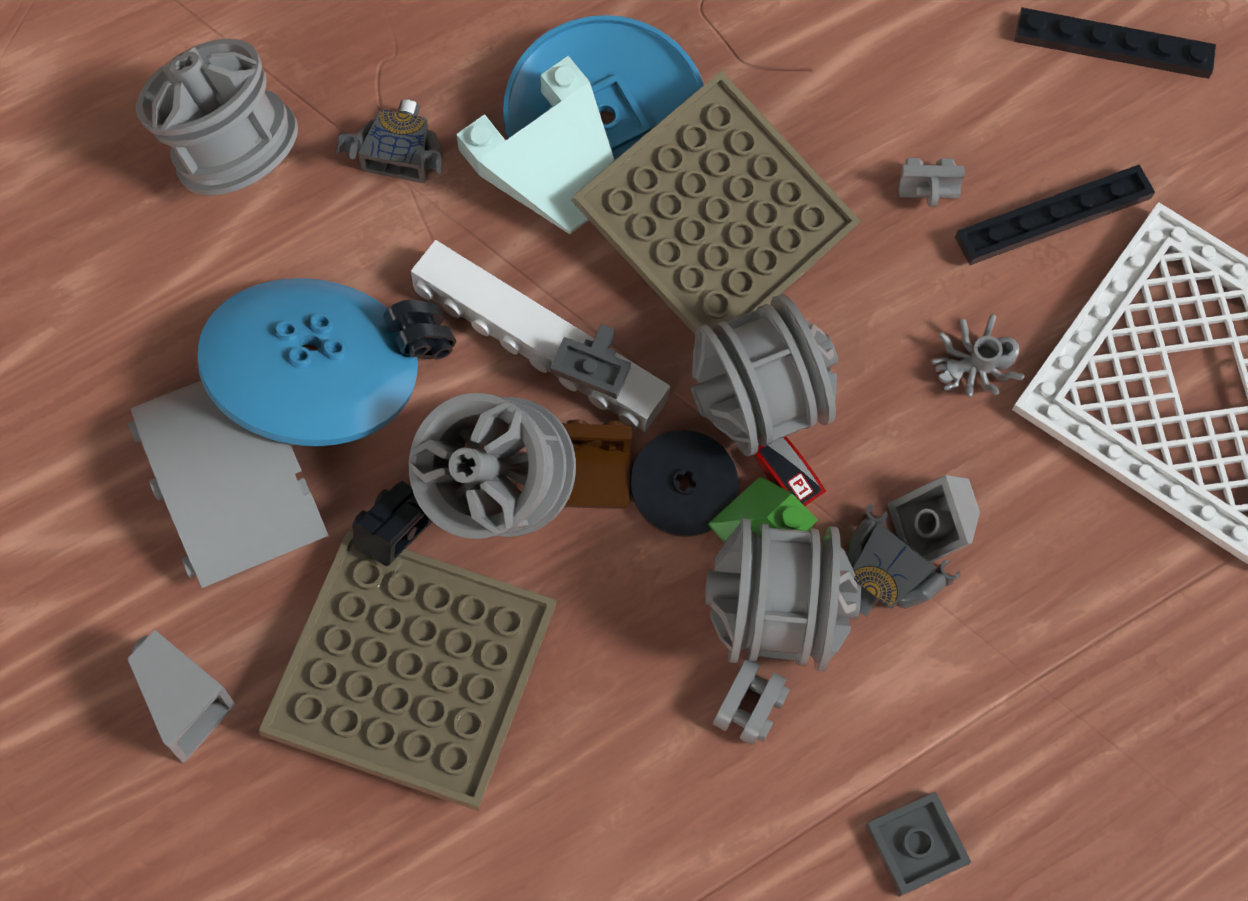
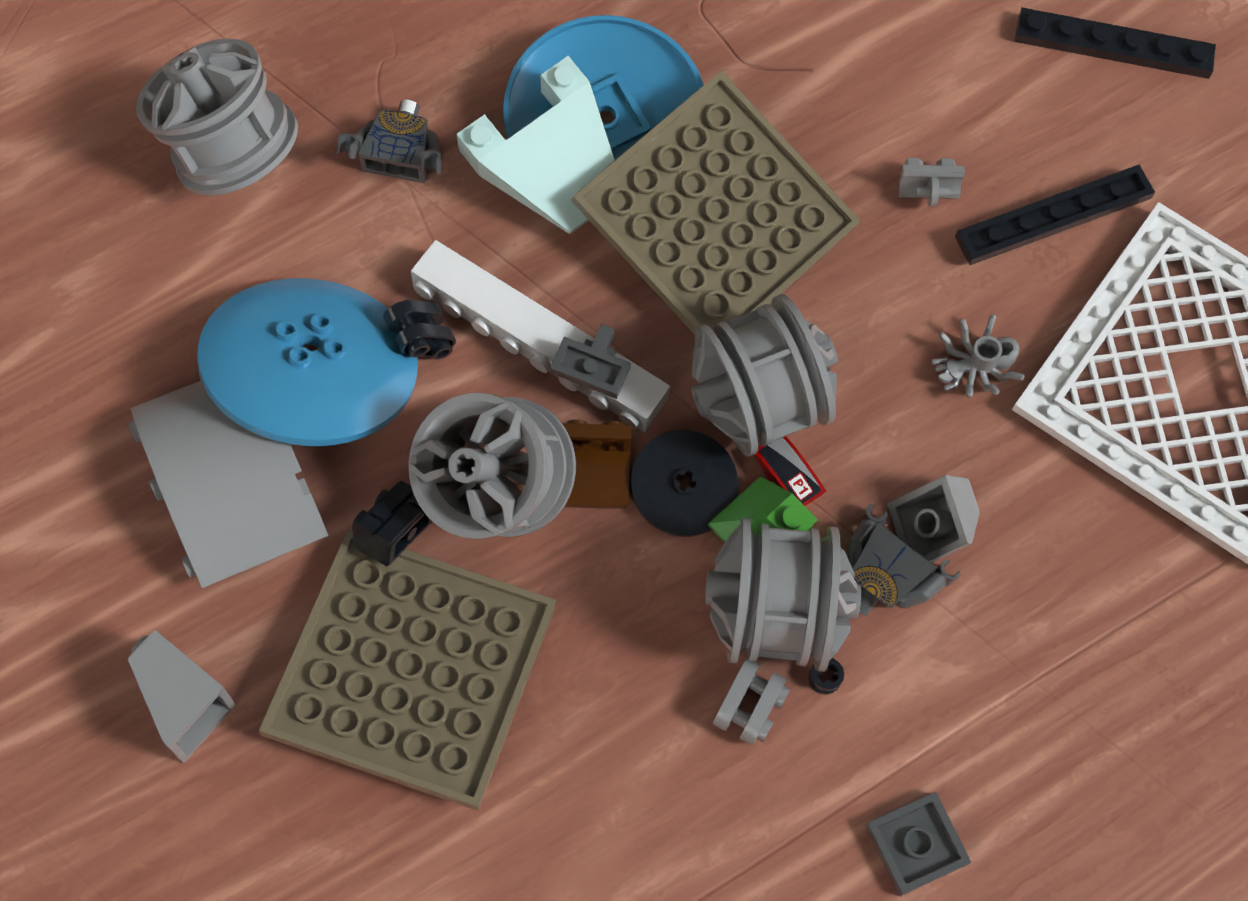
(828, 686): none -> black bush

